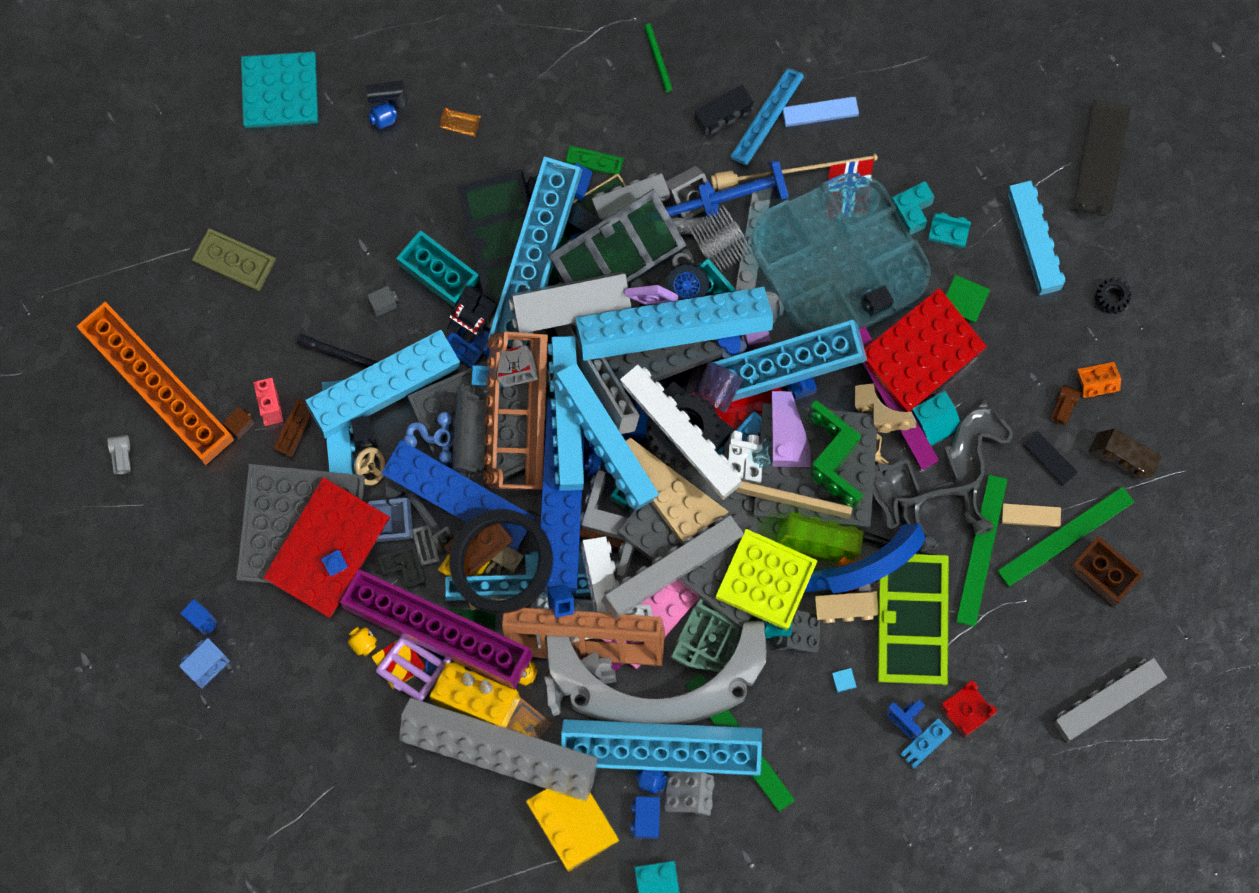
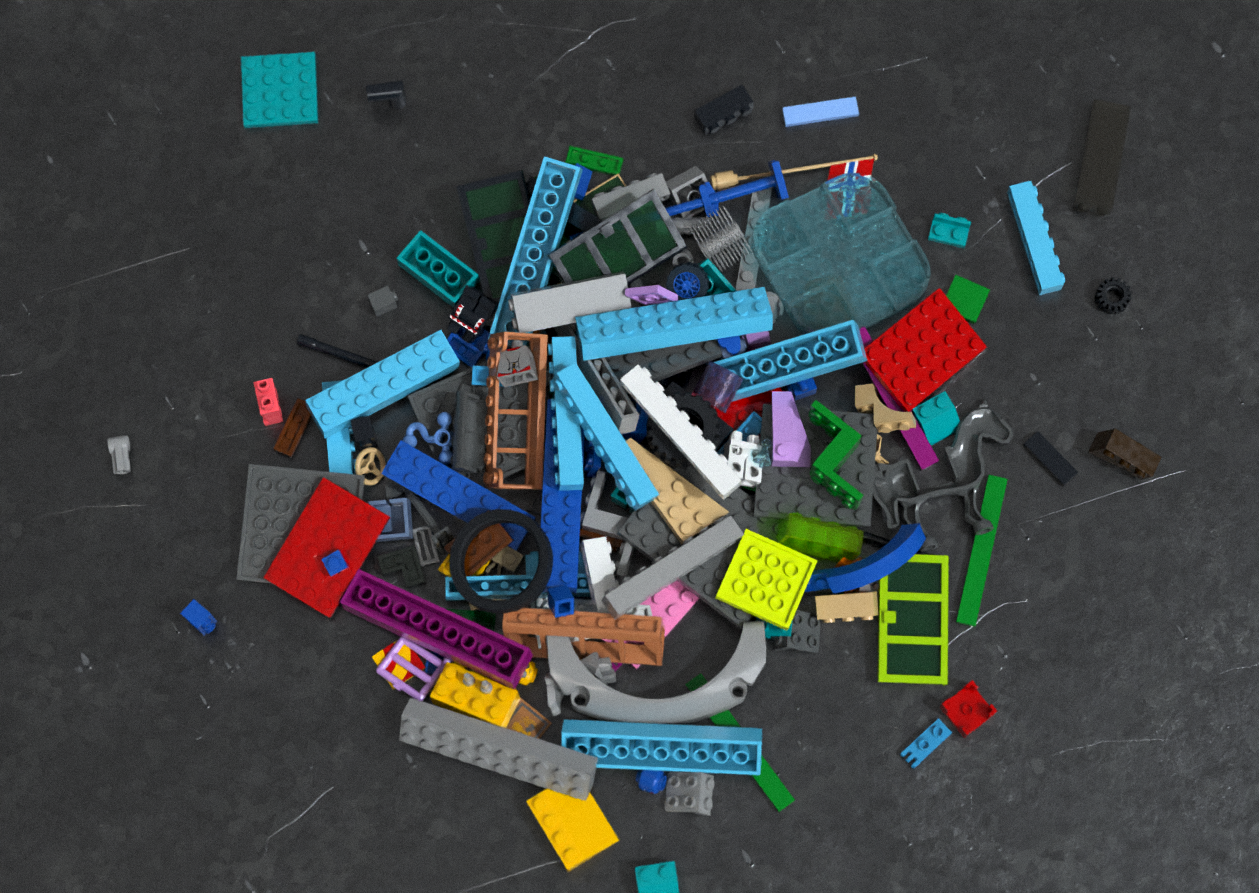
(155, 383): orange brick -> none
(204, 662): medium blue brick -> none
(233, 259): olive tile -> none
(238, 422): reddish brown brick -> none
(362, 641): yellow head -> none
(382, 115): blue head -> none
(444, 119): clear orange tile -> none
(646, 817): blue brick -> none
(658, 58): green bar -> none
(706, 639): sand green wedge -> none
(767, 116): dark azure tile -> none
(794, 499): tan tile -> none
(844, 680): medium azure tile -> none
(877, 301): black brick -> none
(905, 718): blue bracket -> none
(910, 205): teal brick -> none
(1031, 515): tan tile -> none
(1065, 537): green tile -> none
(1066, 400): reddish brown piece -> none
(1099, 379): orange bracket -> none
(1106, 571): reddish brown brick -> none
(1110, 699): light grey brick -> none

